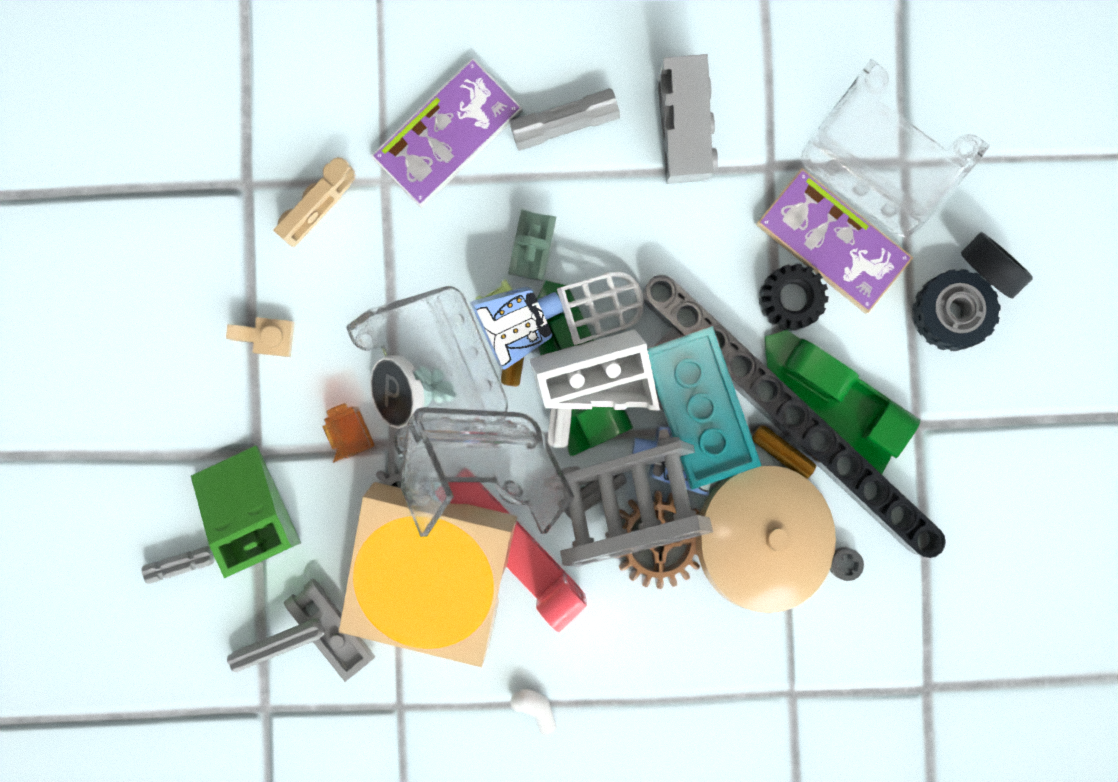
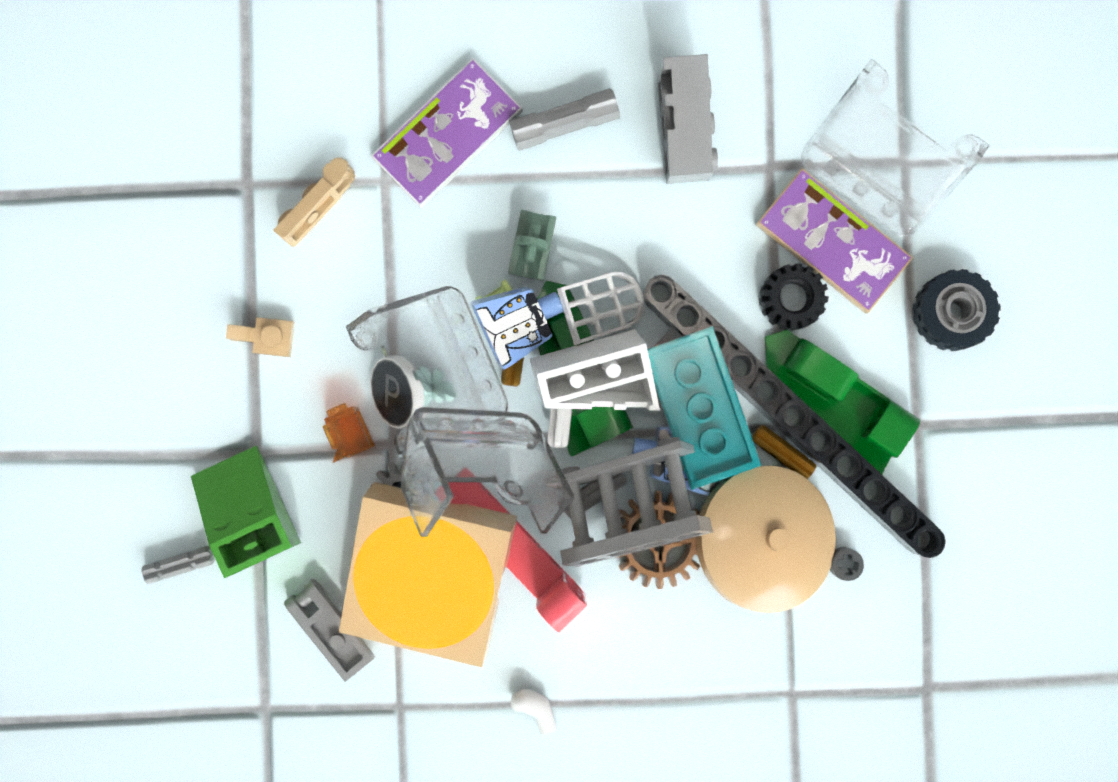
(276, 645): light grey axle -> none
(996, 265): black tyre -> none

